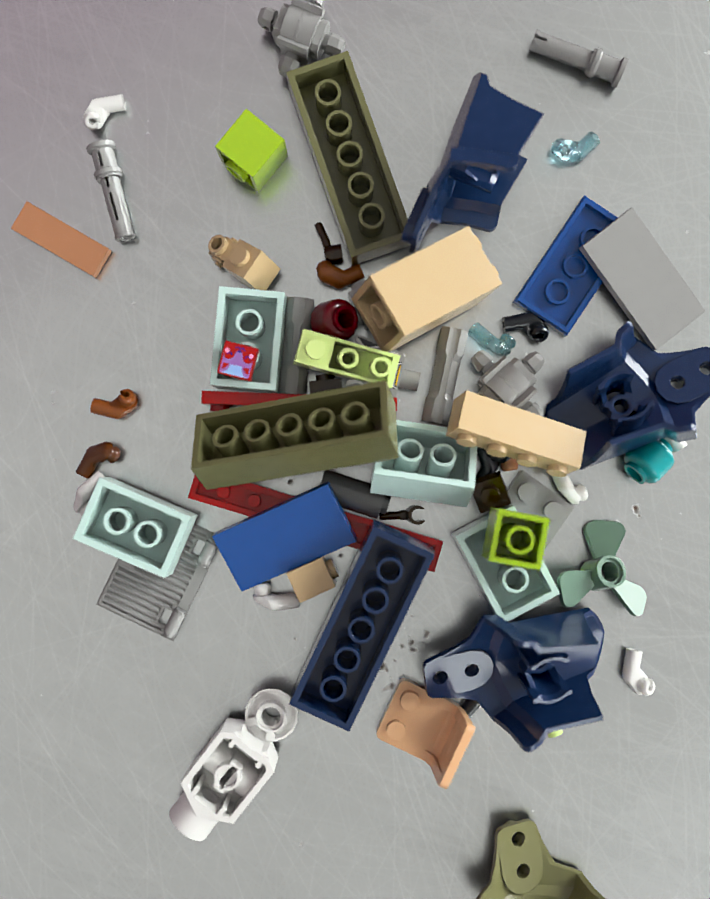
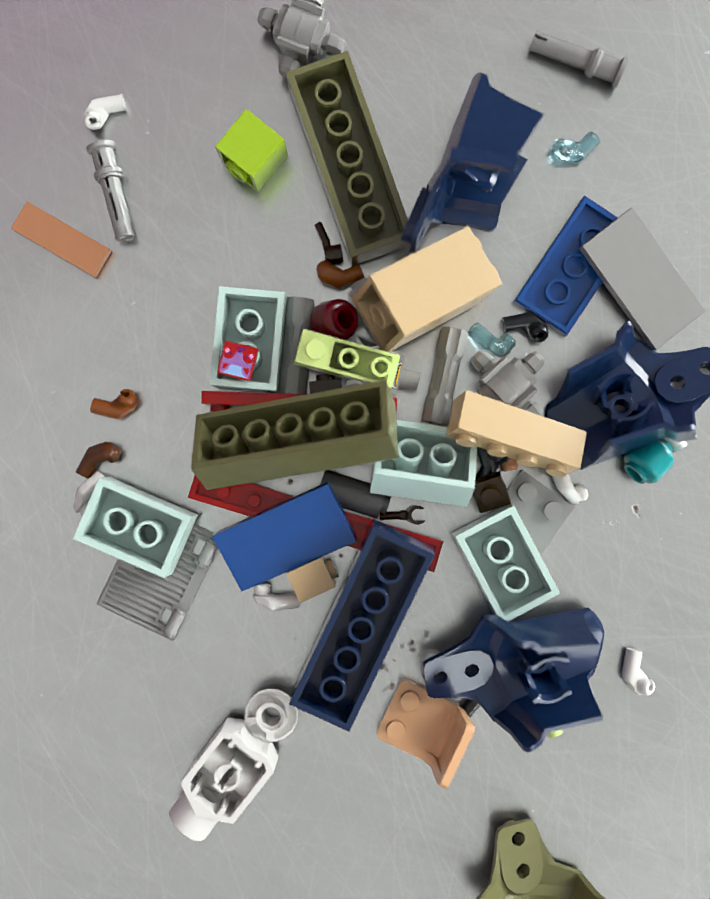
(243, 261): tan brick -> none
(515, 538): lime head -> none
(603, 542): sand green piece -> none

